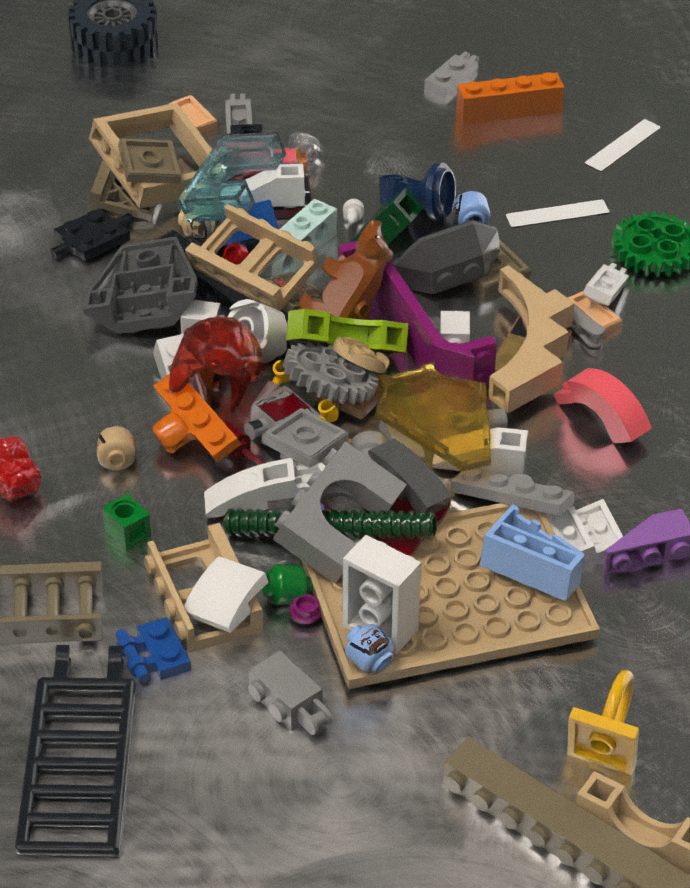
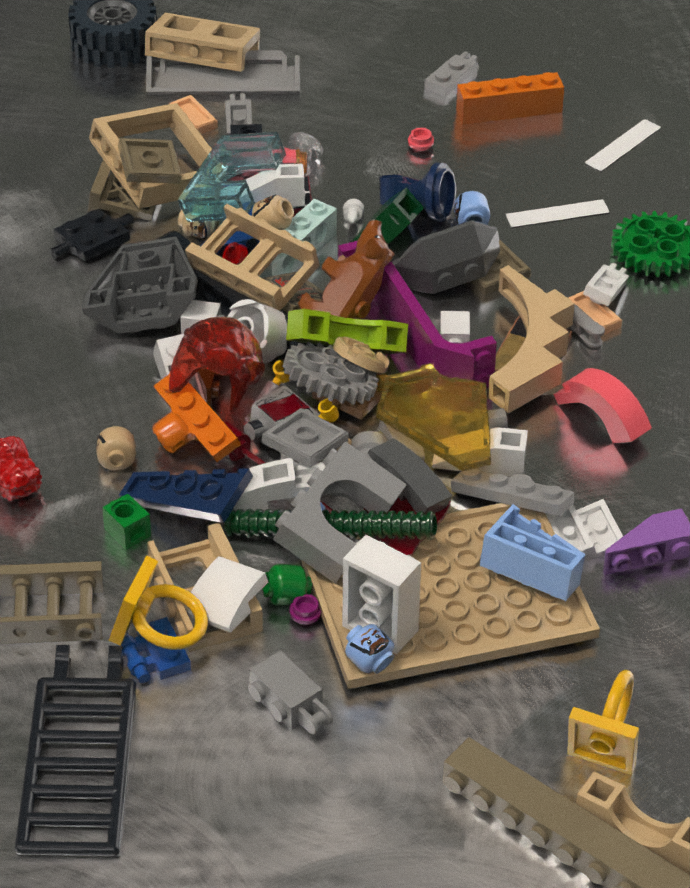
(139, 602): none -> yellow tile
(189, 493): none -> dark blue wing
(201, 41): none -> tan window
(263, 74): none -> light grey slope
(275, 211): none -> tan head
(420, 139): none -> coral plate

